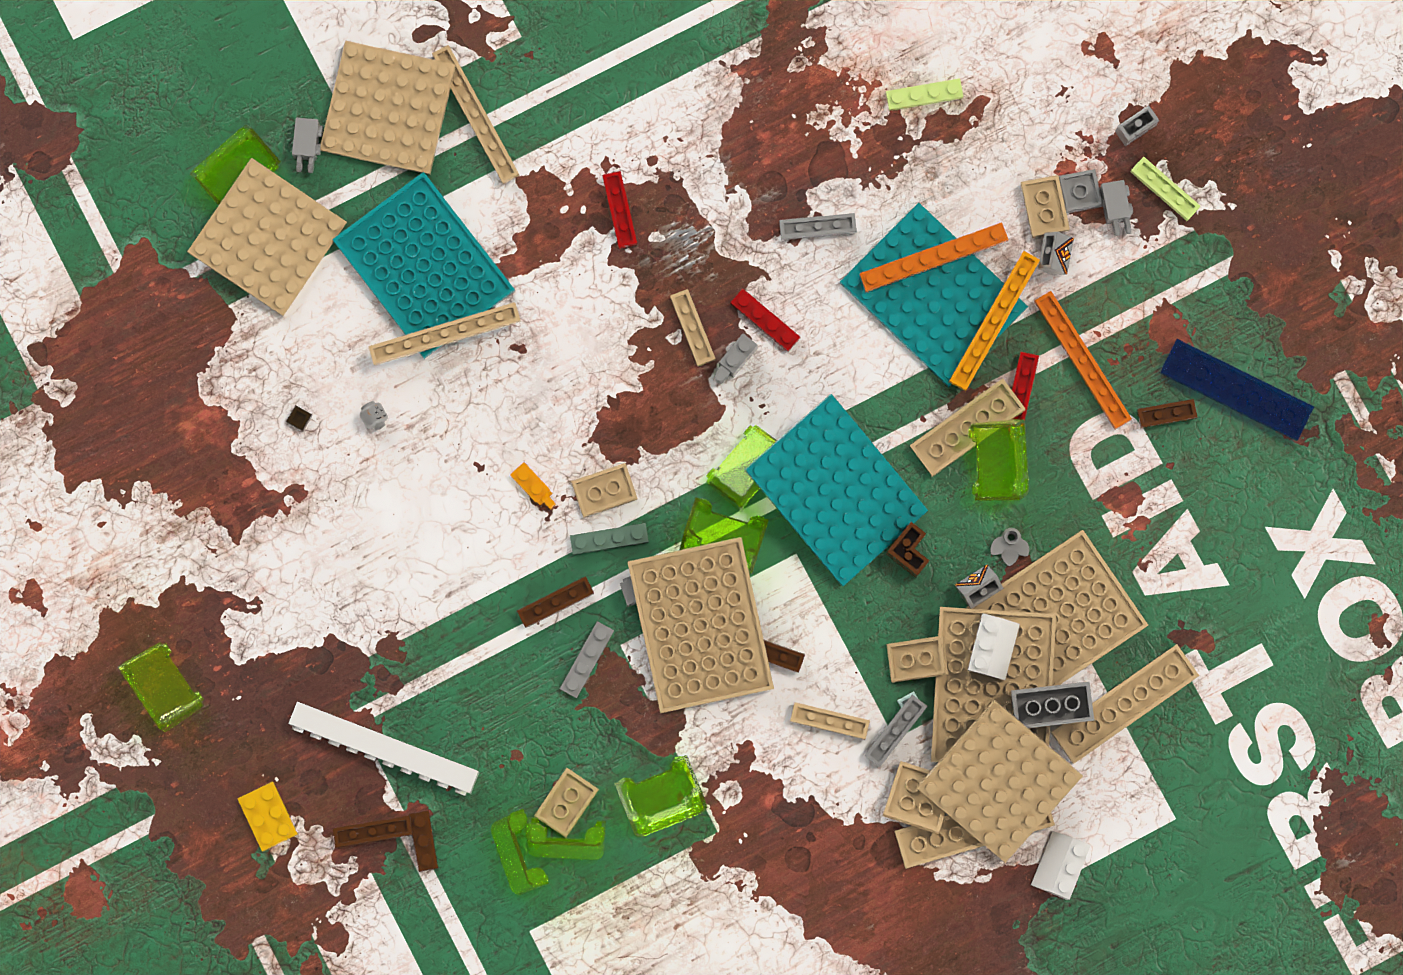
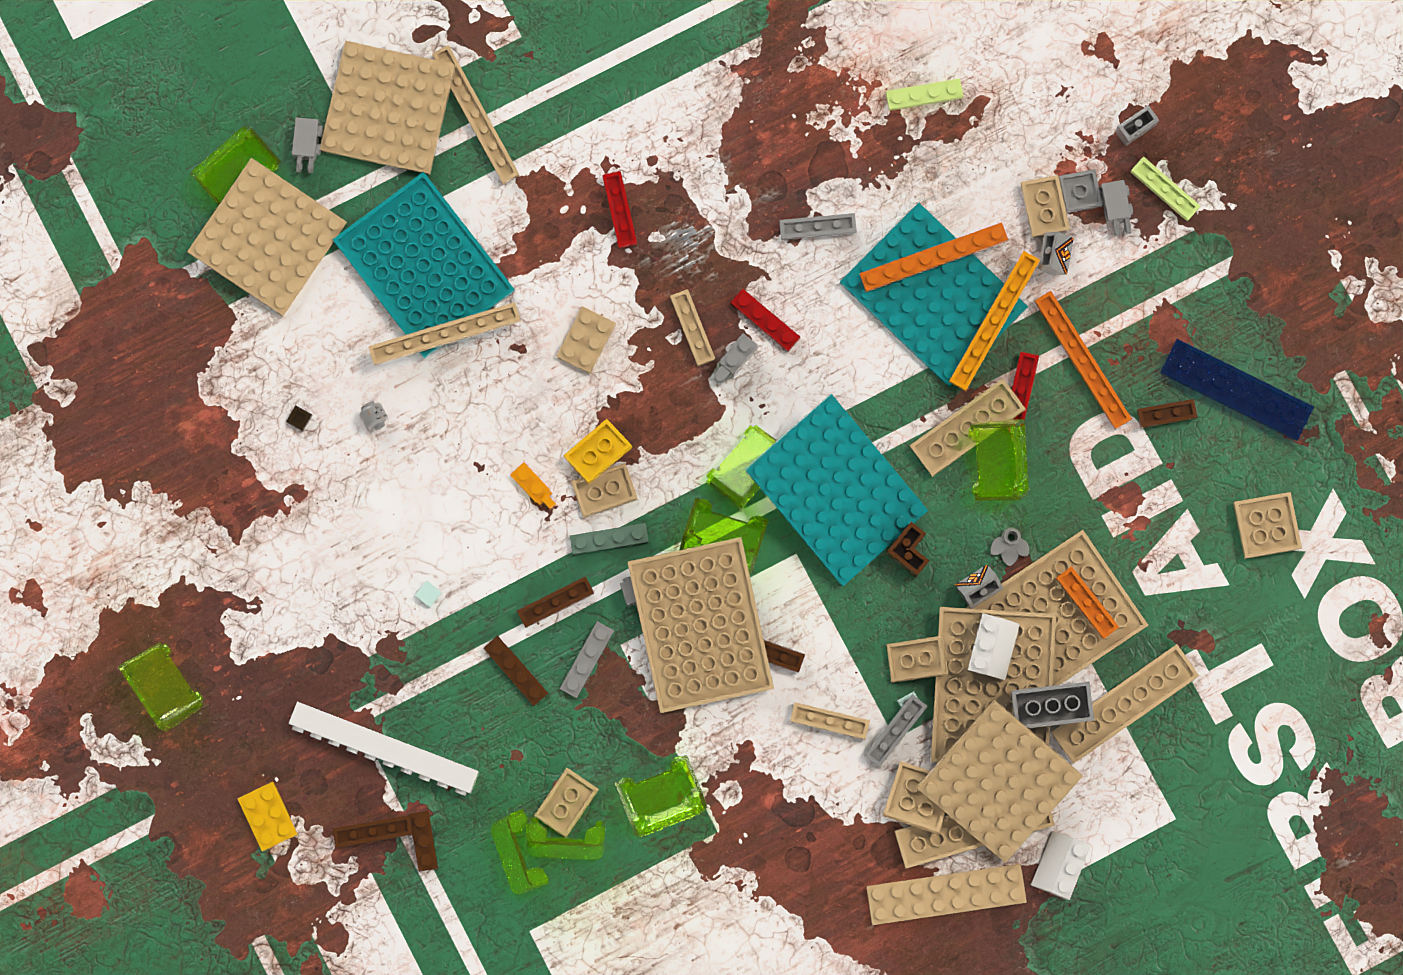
(428, 594): none -> light aqua tile
(515, 670): none -> reddish brown plate
(586, 340): none -> tan plate
(597, 451): none -> yellow plate
(946, 894): none -> tan plate
(1087, 602): none -> orange plate
(1267, 525): none -> tan plate

